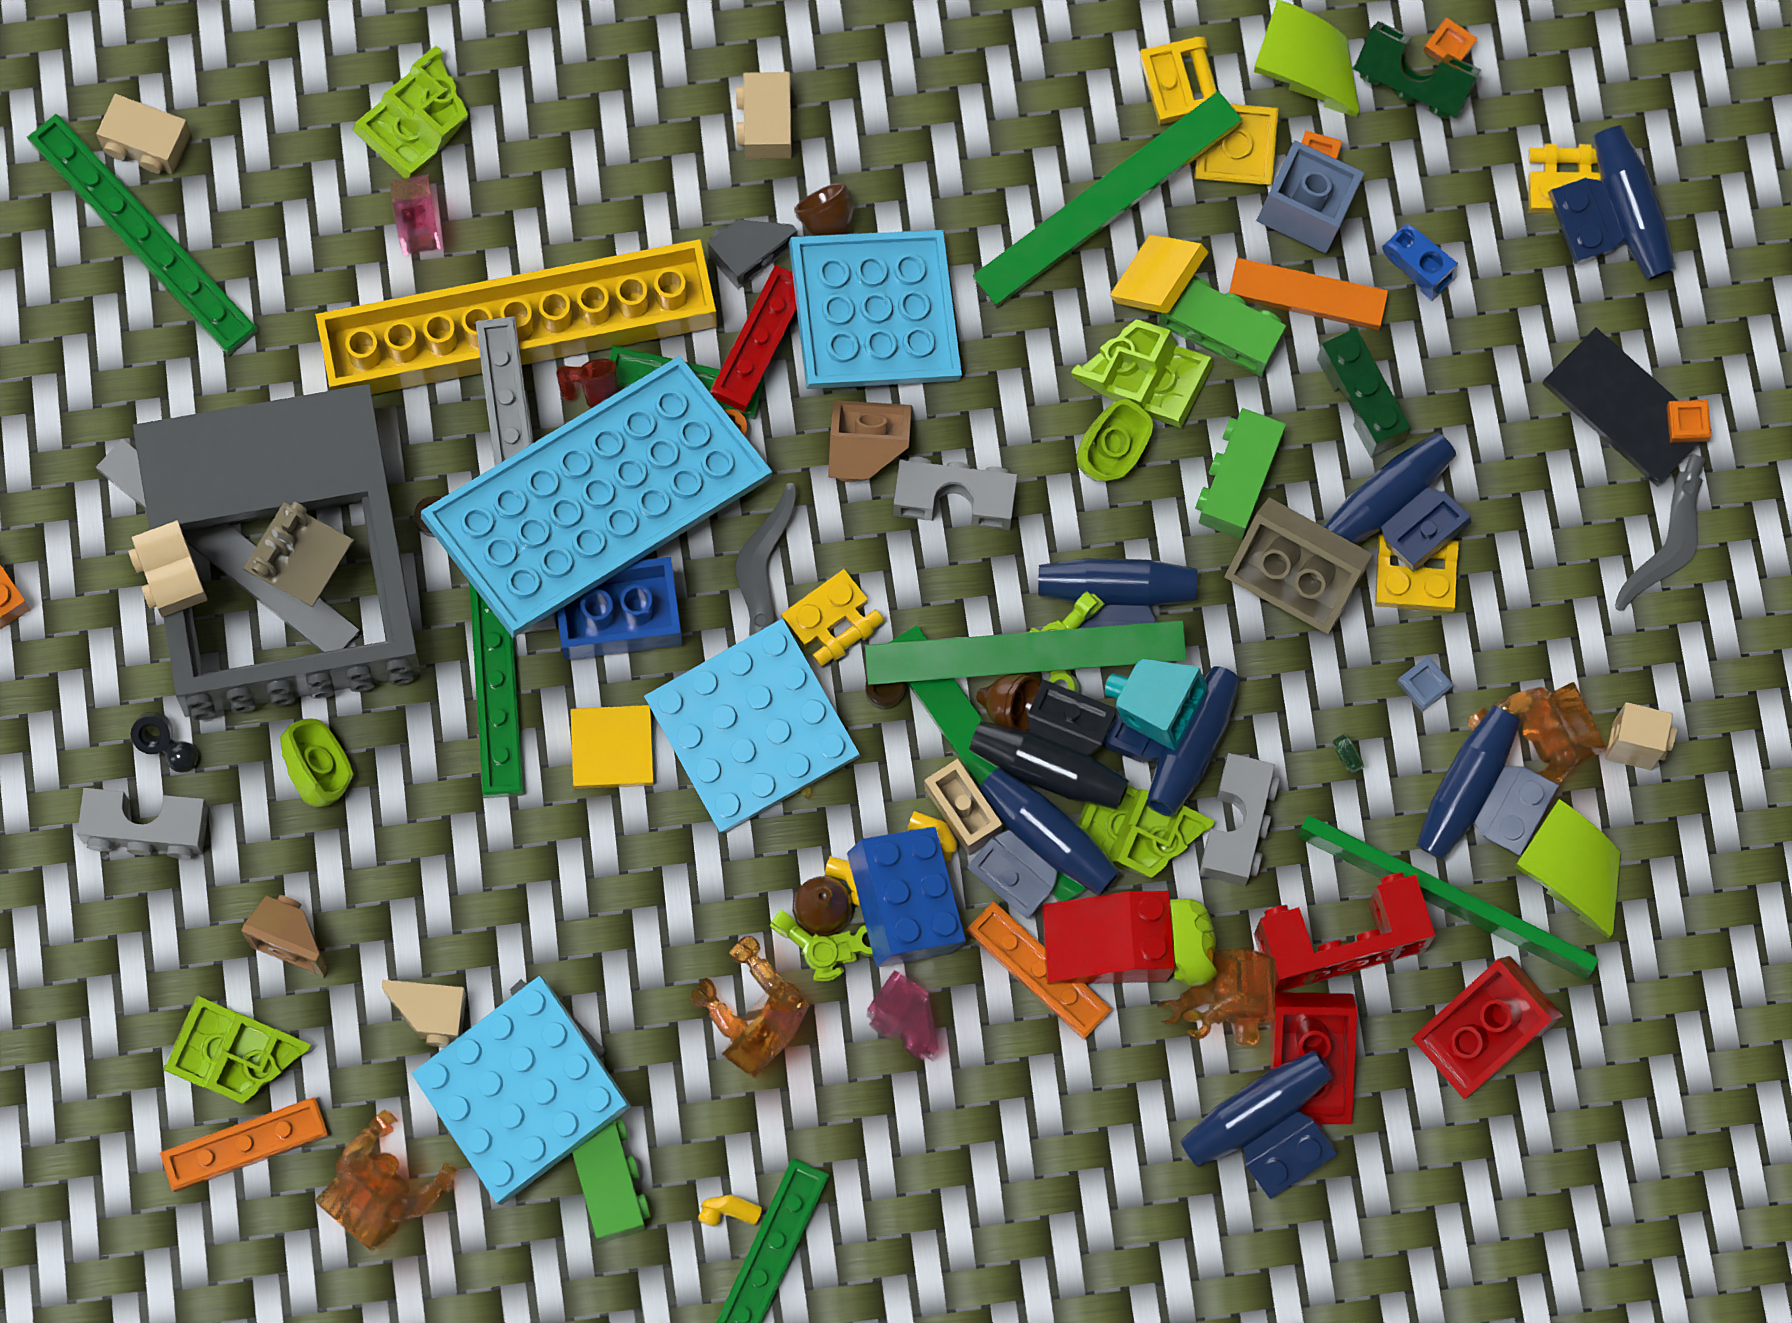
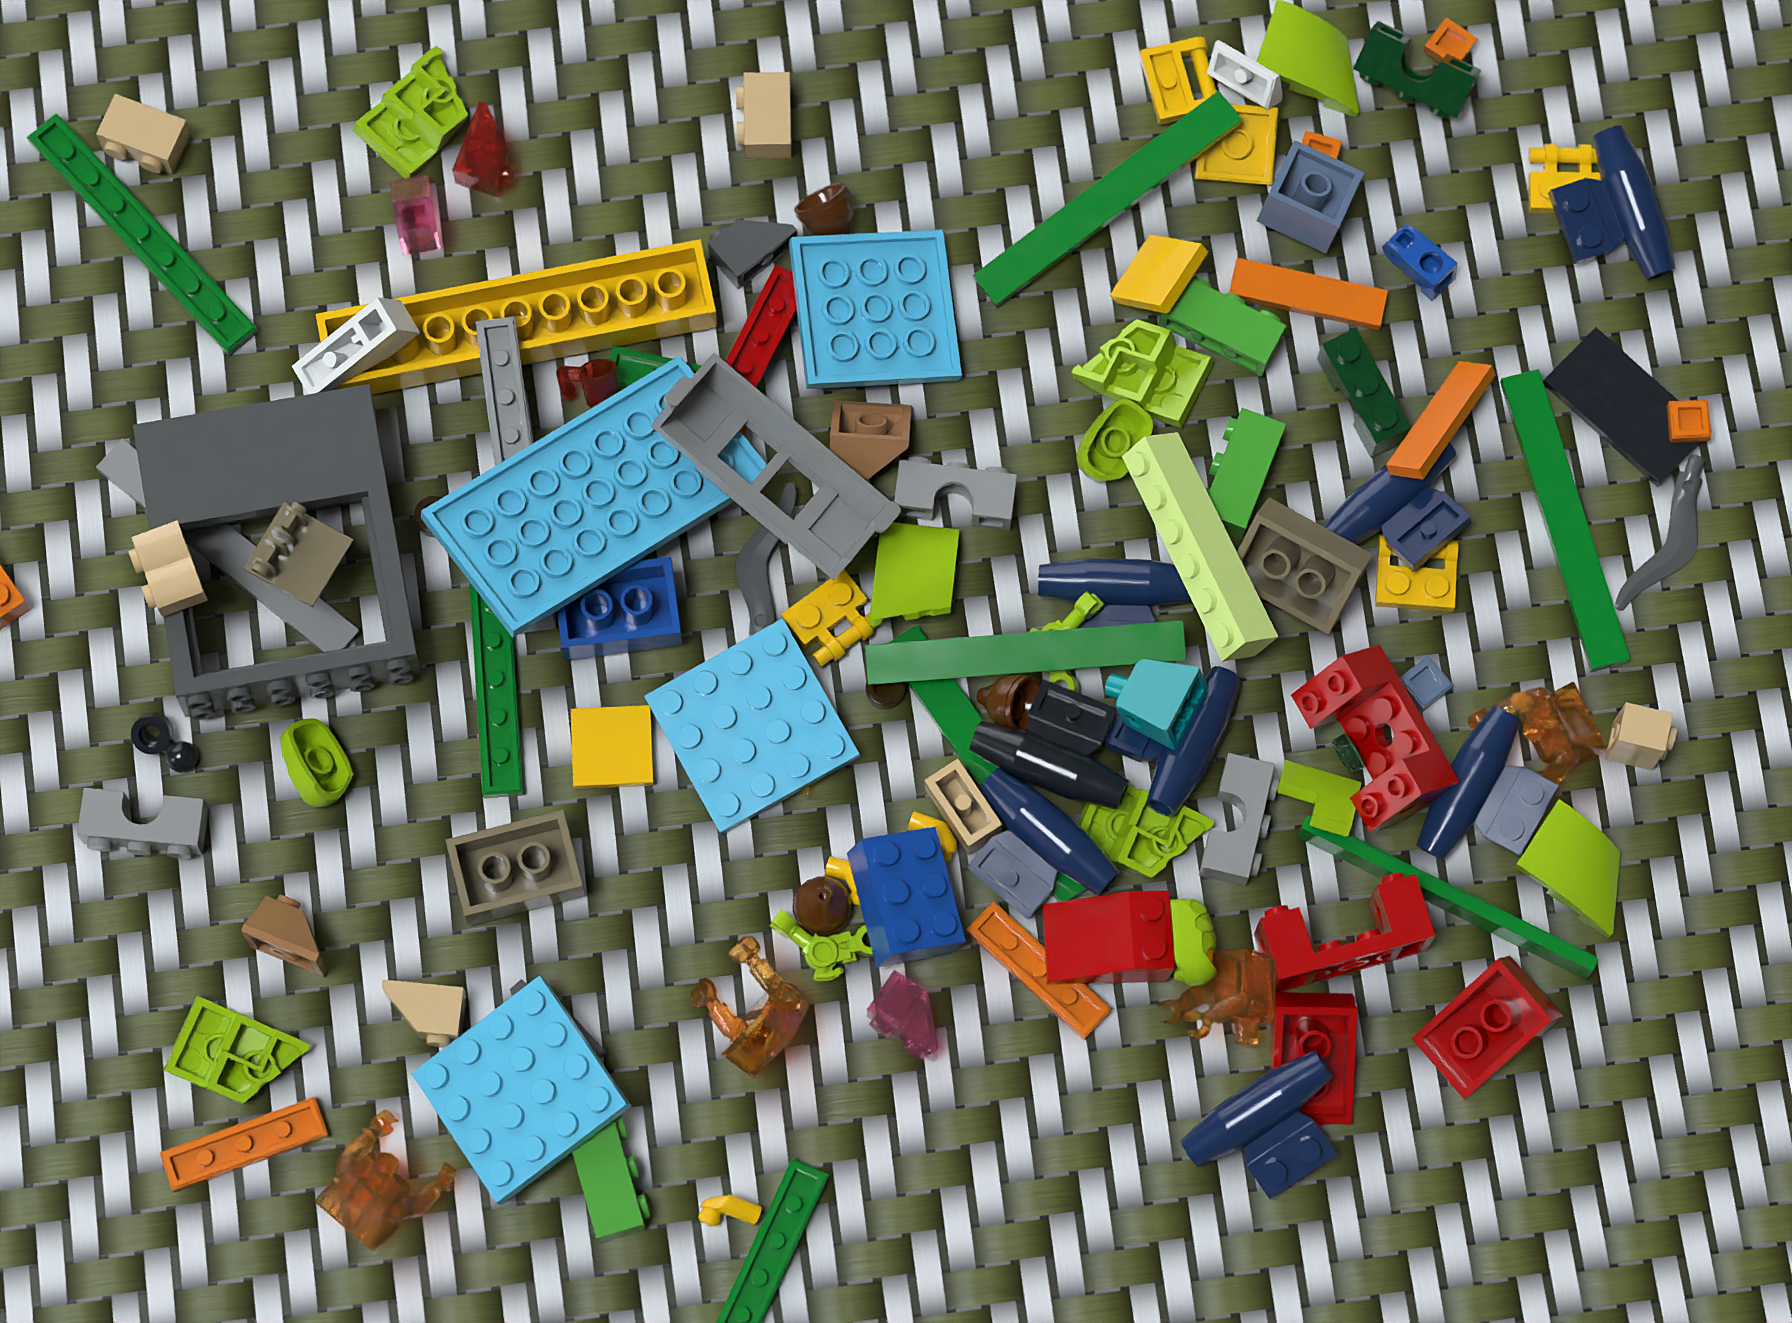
(357, 345): none -> white slope
(484, 156): none -> clear red slope
(515, 867): none -> dark tan brick
(711, 410): none -> light grey piece
(913, 572): none -> lime slope
(1199, 546): none -> yellowish green brick
(1245, 76): none -> white slope
(1328, 792): none -> lime tile
(1364, 696): none -> red plate
(1440, 420): none -> orange tile
(1564, 520): none -> green tile

